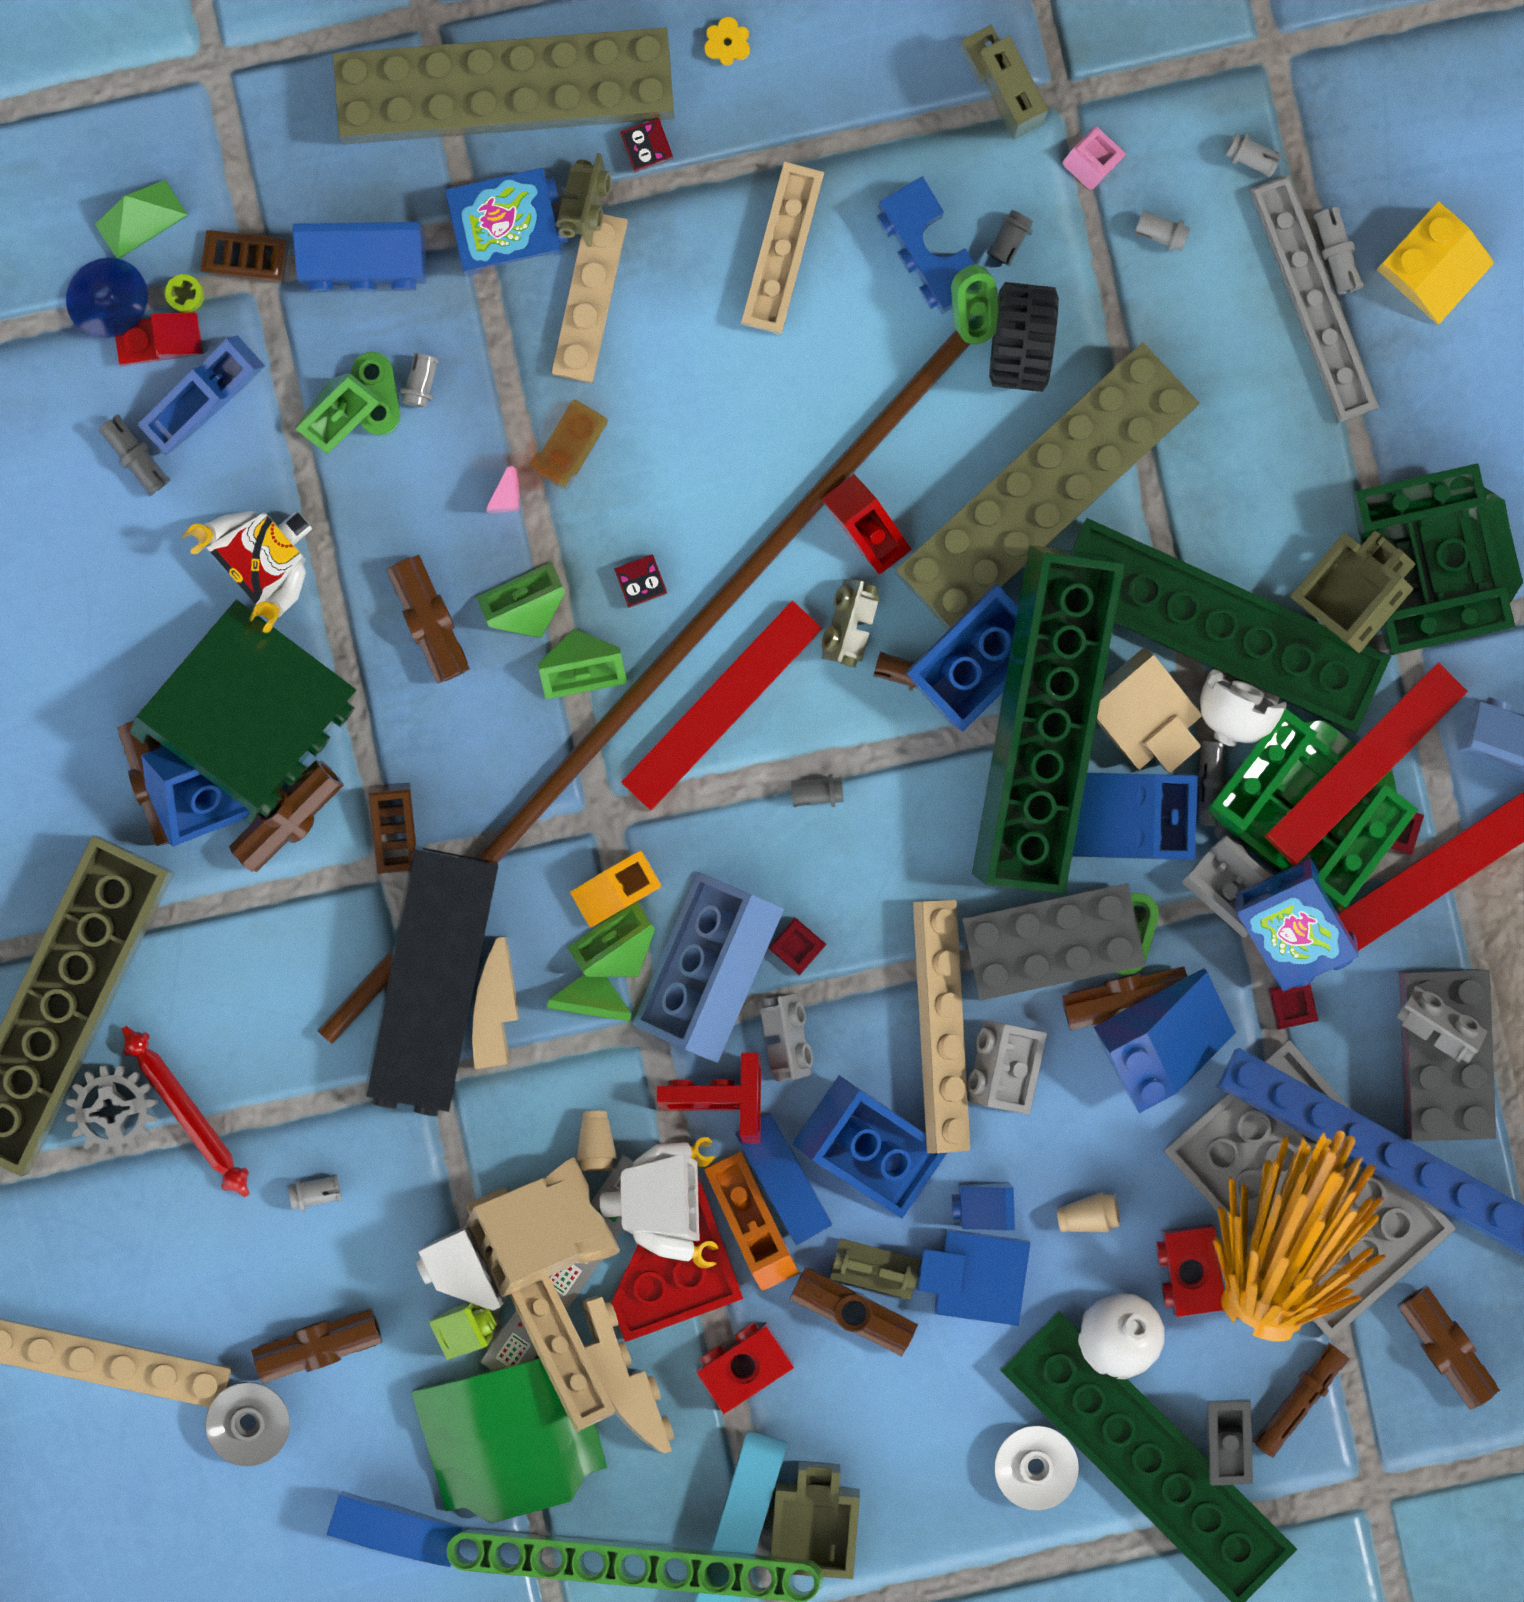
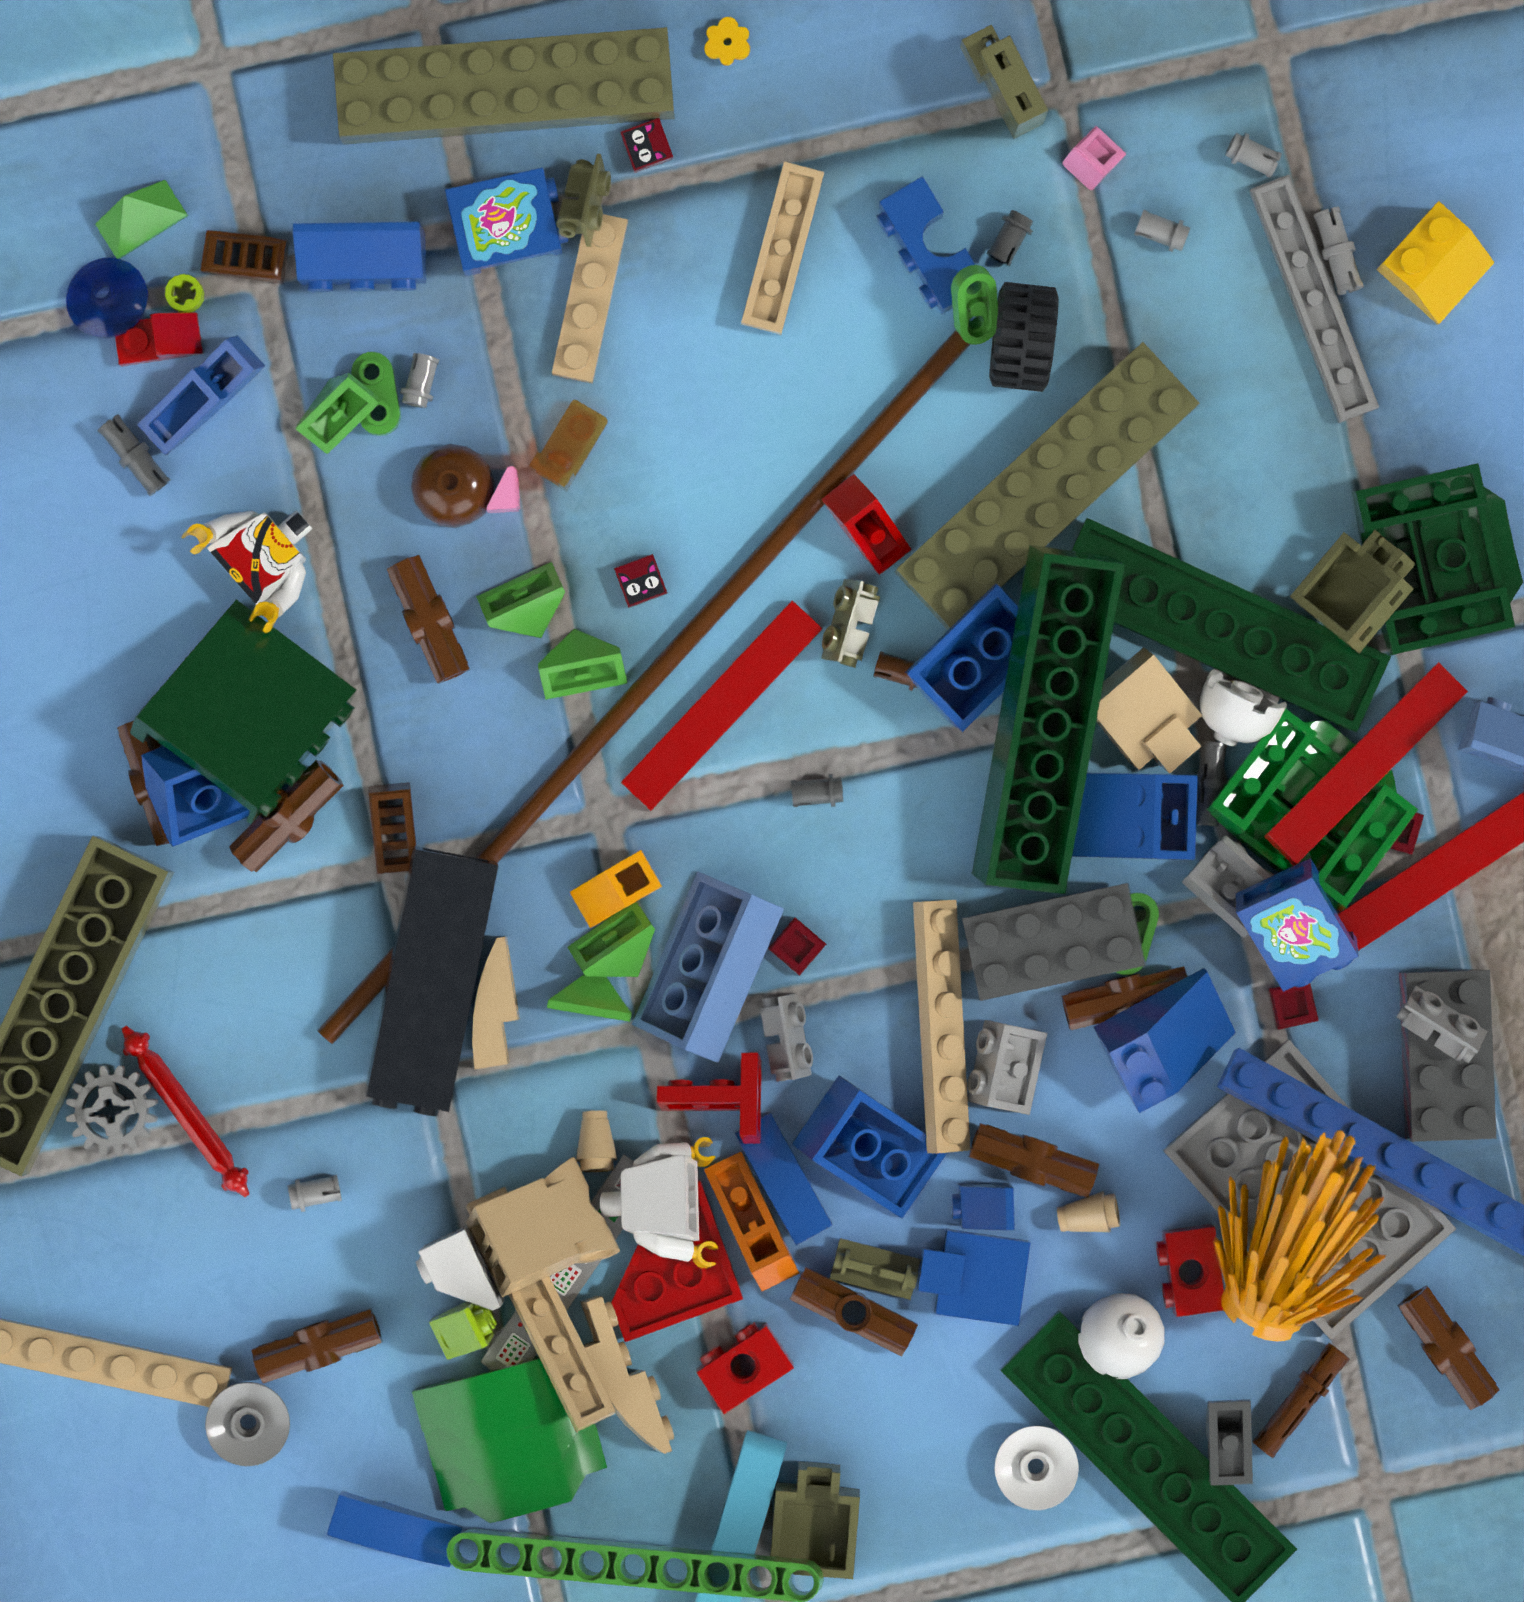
(452, 485): none -> reddish brown cylinder
(1033, 1160): none -> reddish brown piece

